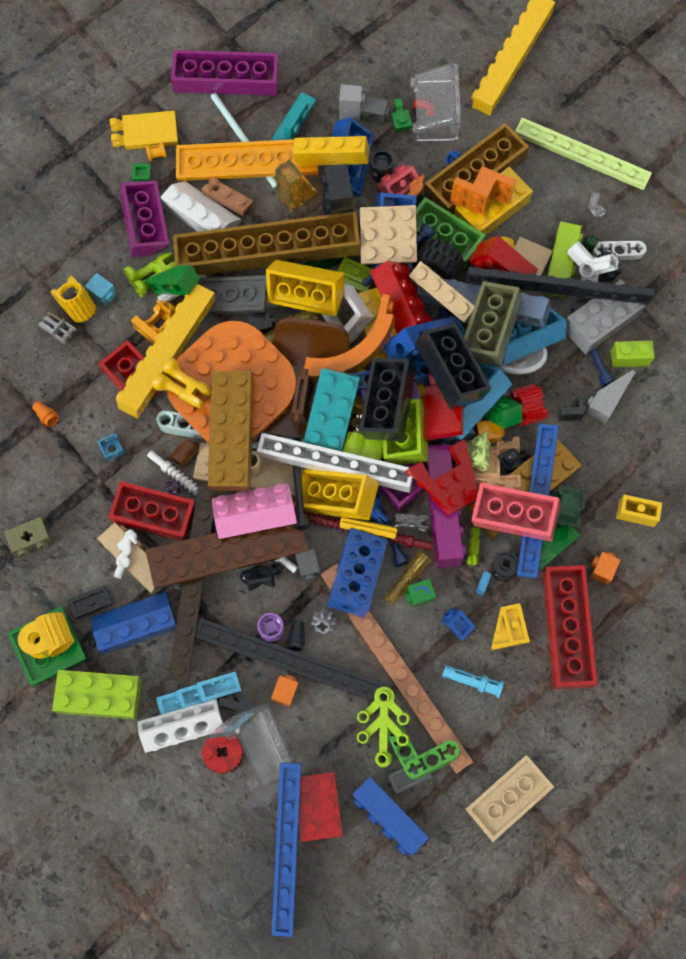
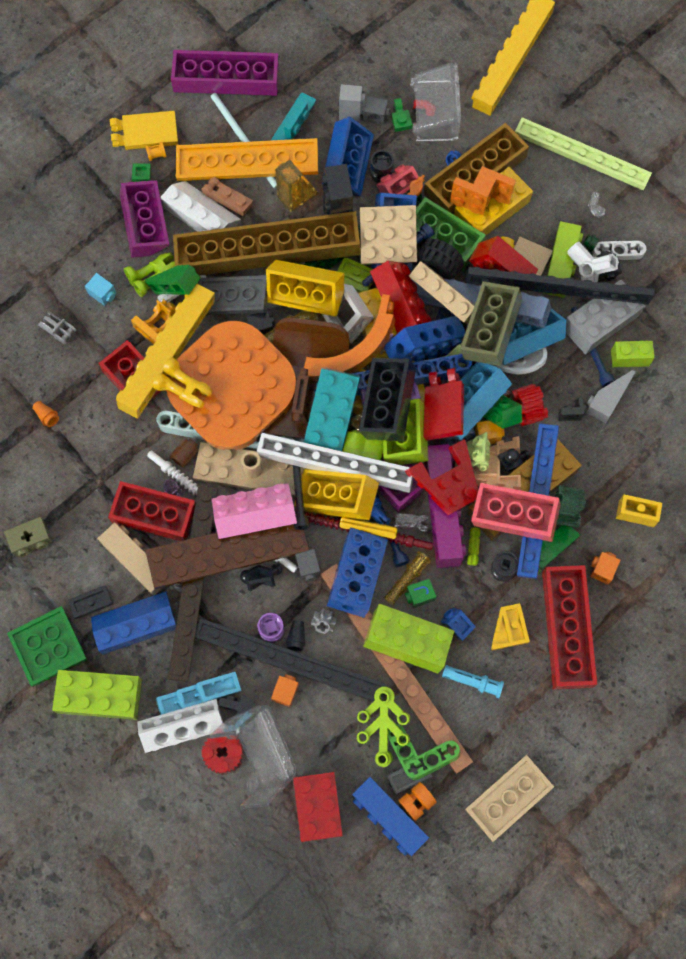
(53, 634): yellow piece -> none
(78, 308): yellow piece -> none
(113, 441): dark azure piece -> none
(125, 546): white animal -> none
(231, 431): pearl gold brick -> none
(286, 849): blue plate -> none
(331, 150): yellow brick -> none
(408, 638): none -> lime brick
(422, 795): none -> orange wheel
(453, 366): black brick -> none
(483, 583): dark azure tile -> none

